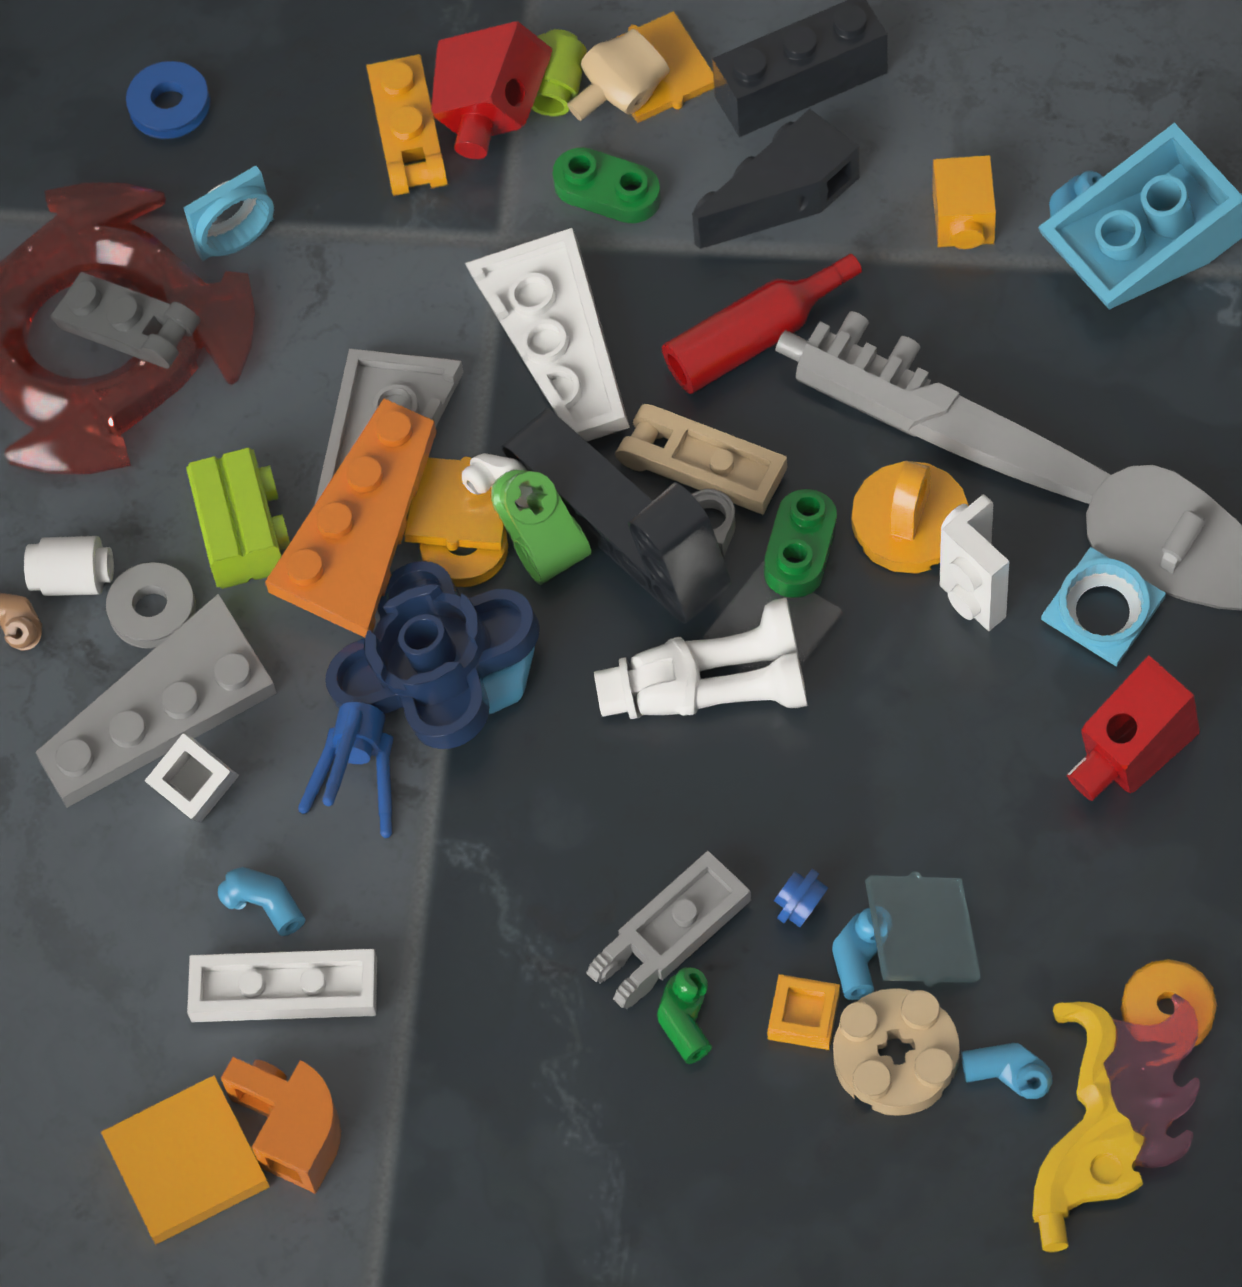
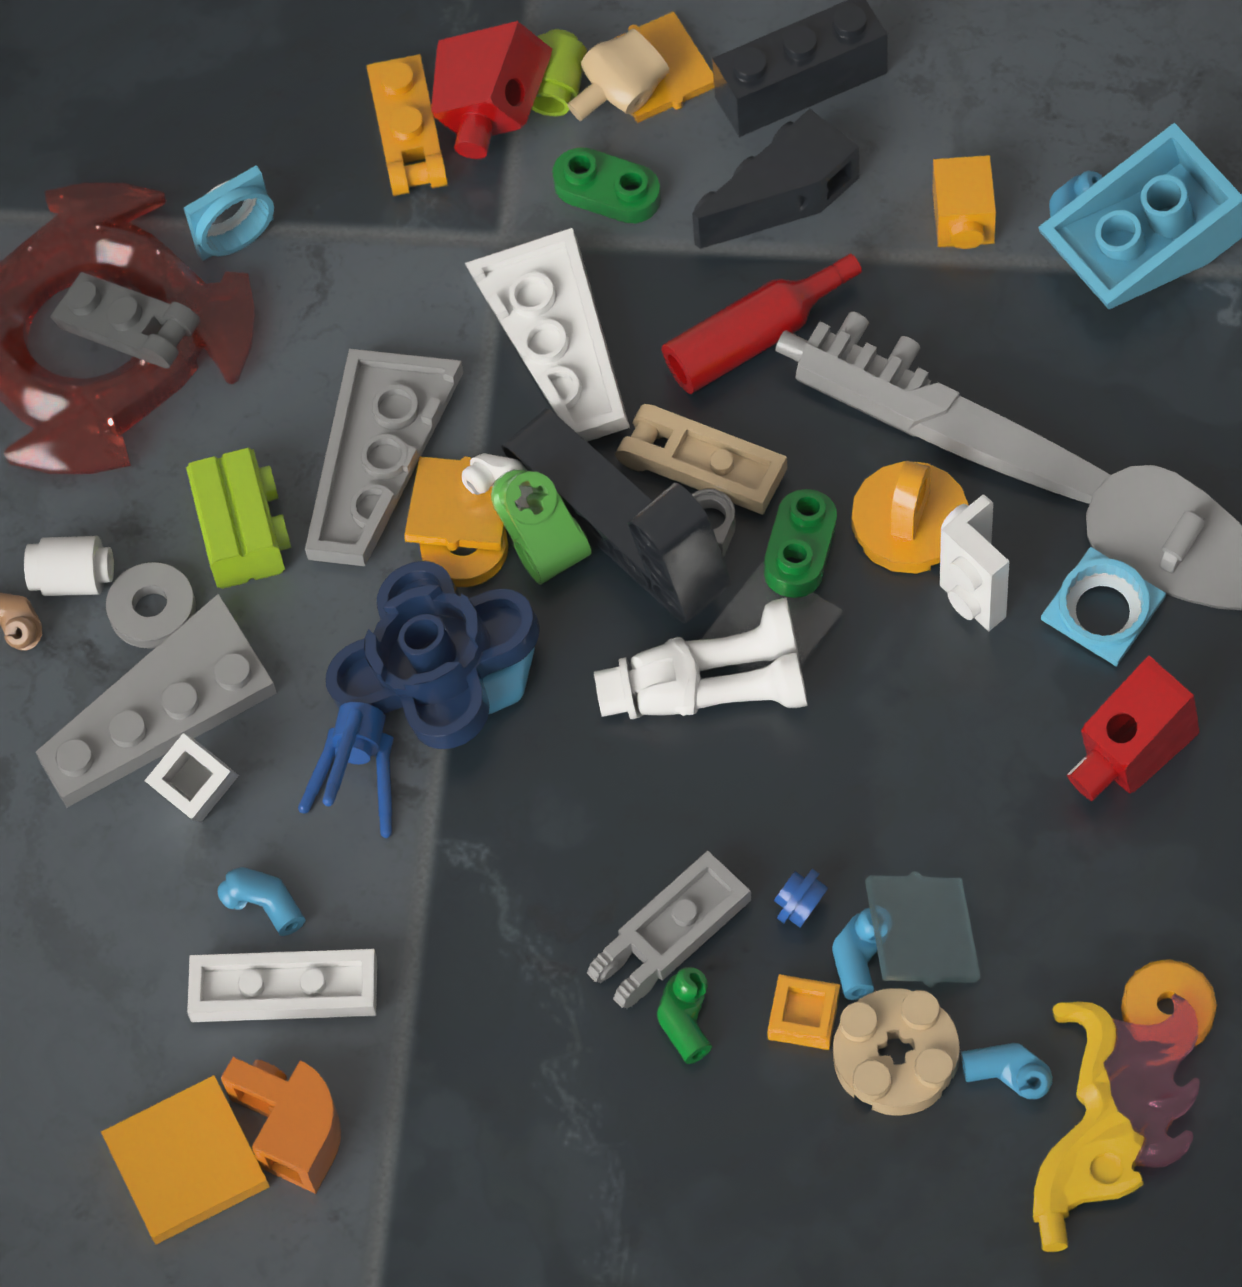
(176, 120): blue piece -> none
(349, 539): orange wing -> none

